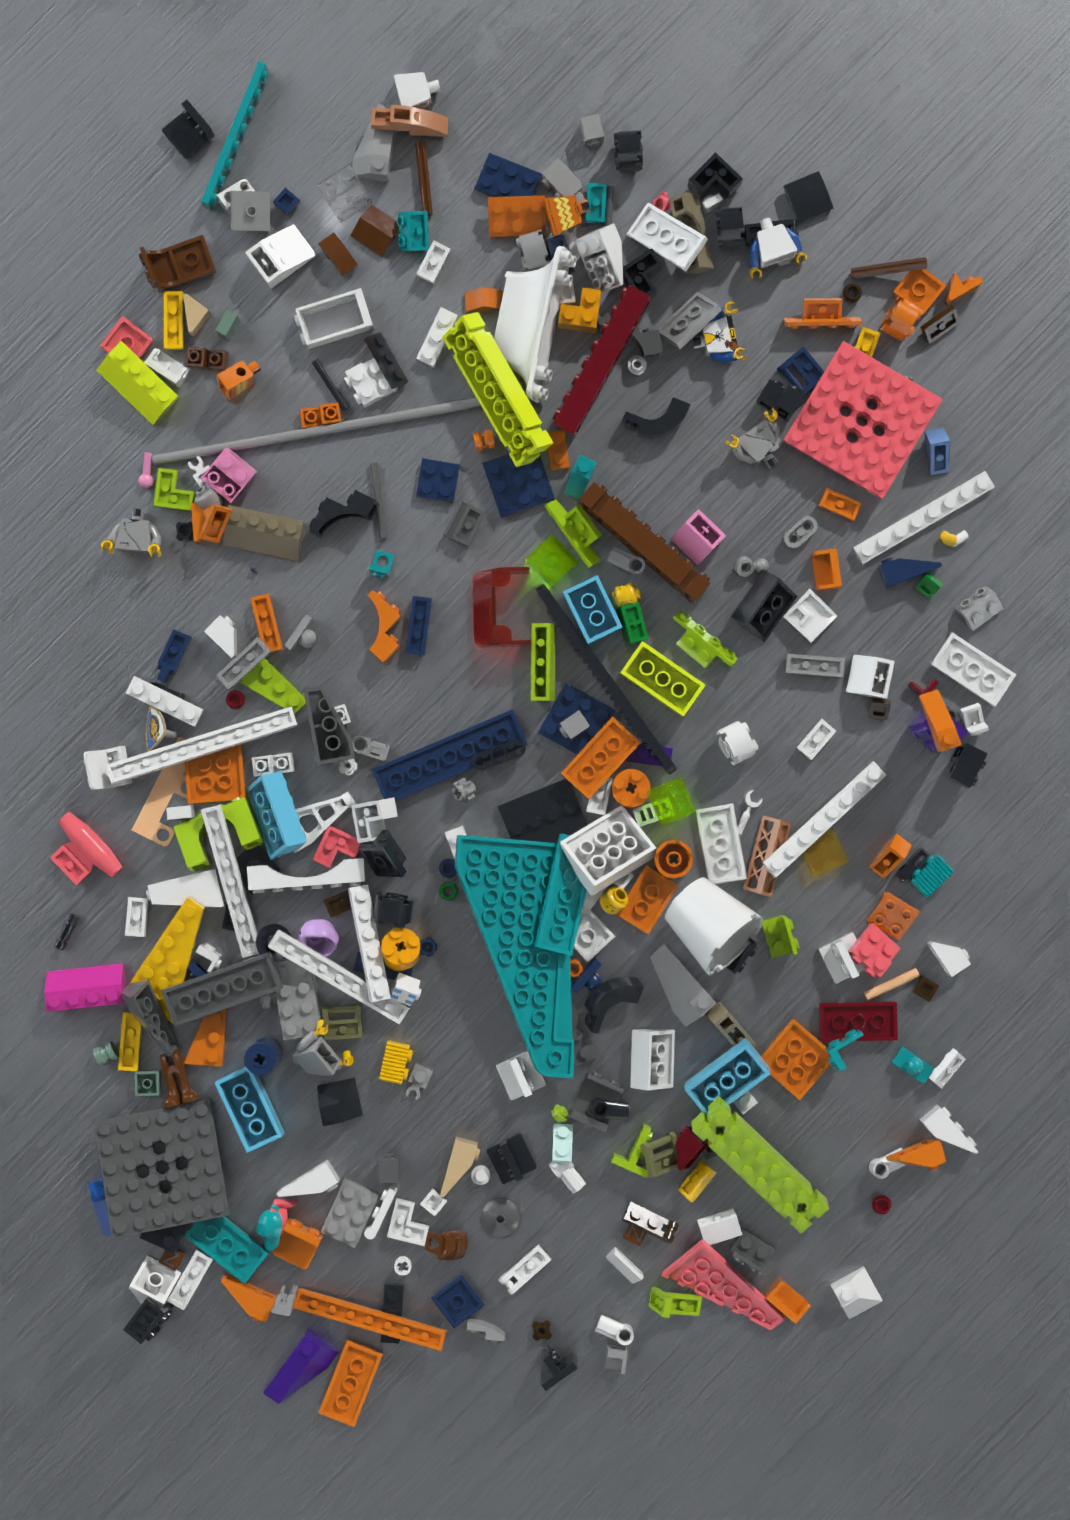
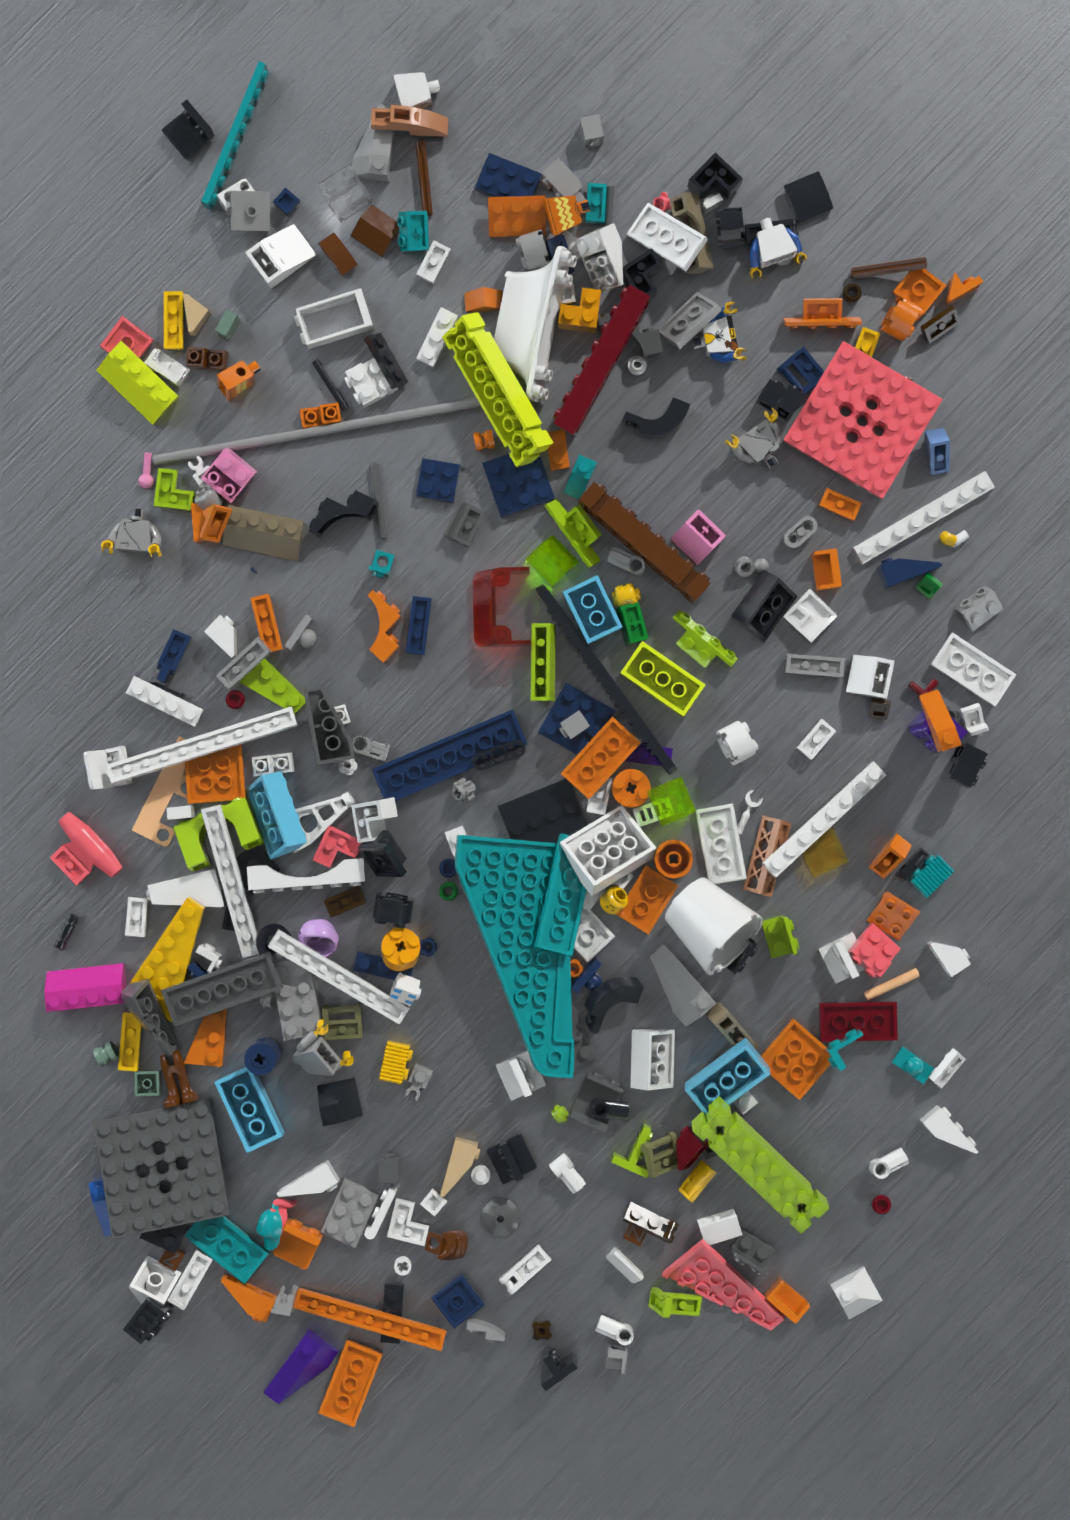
(156, 729): shield -> none
(177, 263): reddish brown bracket -> none
(180, 530): black plate -> none
(369, 943): white plate -> none
(562, 1143): light aqua plate -> none
(629, 150): black brick -> none
(923, 1155): orange slope -> none
(925, 988): dark brown plate -> none

